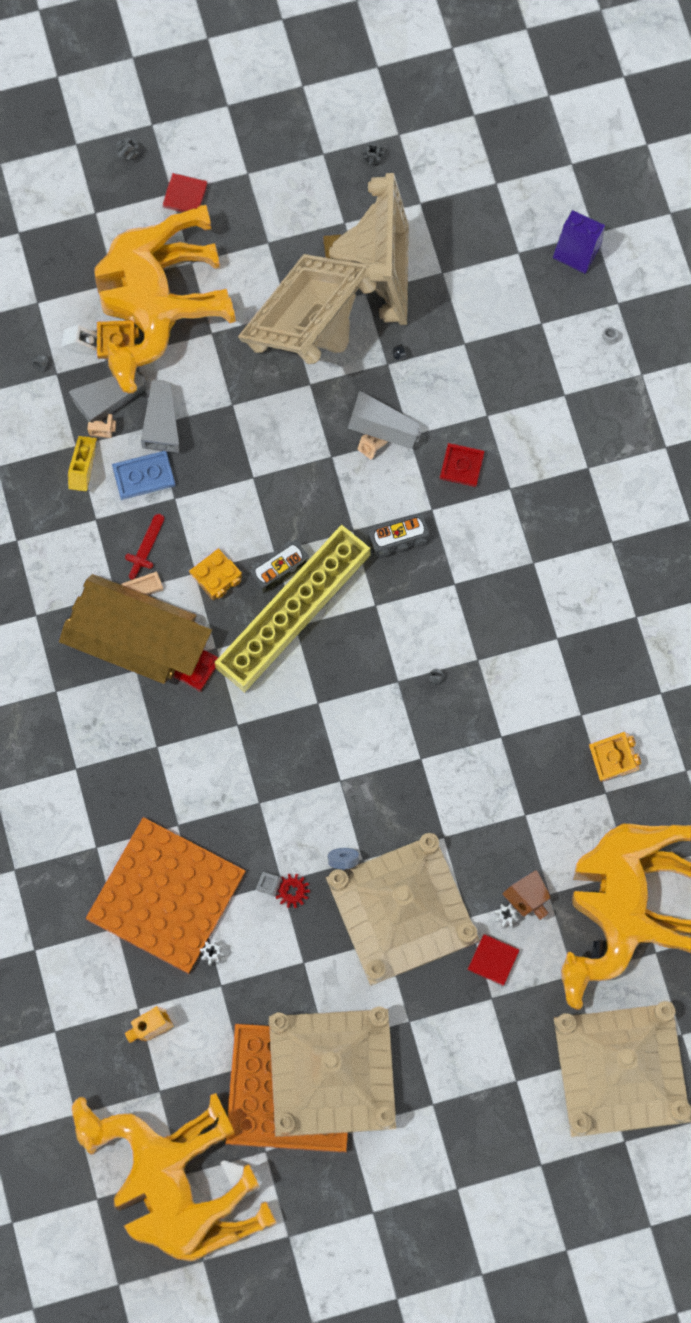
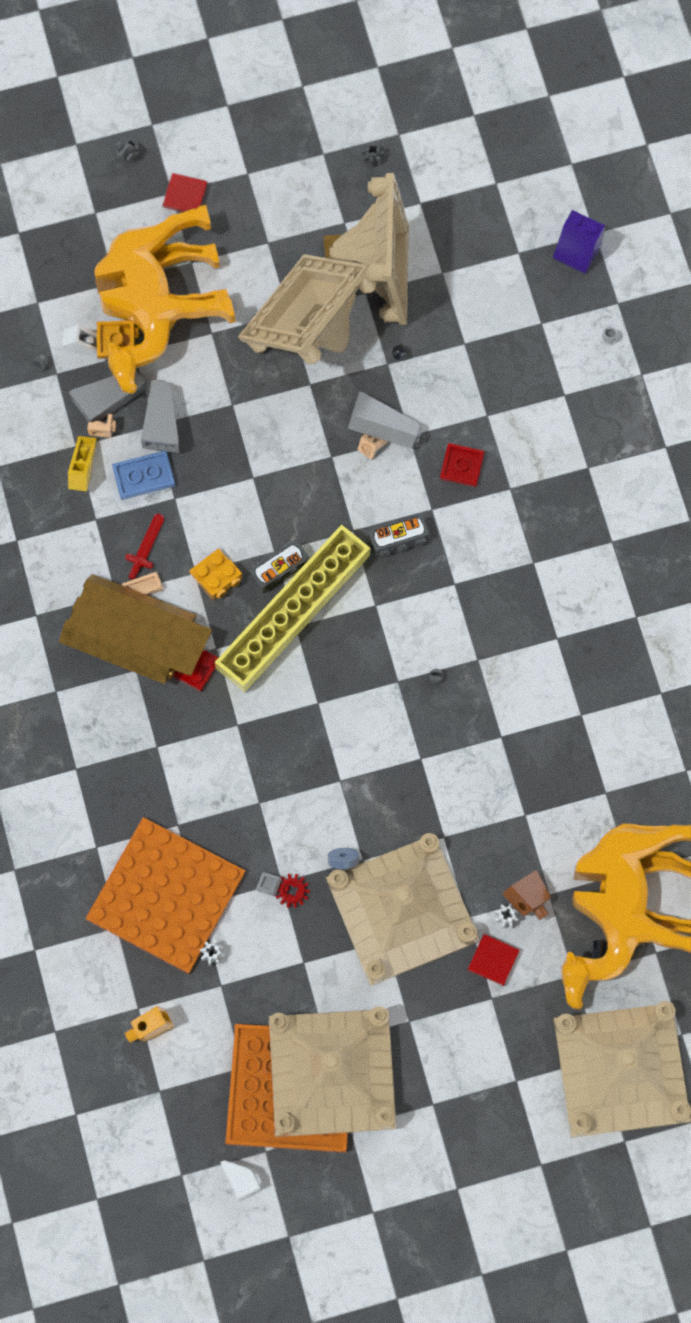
(159, 1179): light orange animal -> none
(615, 756): light orange plate -> none

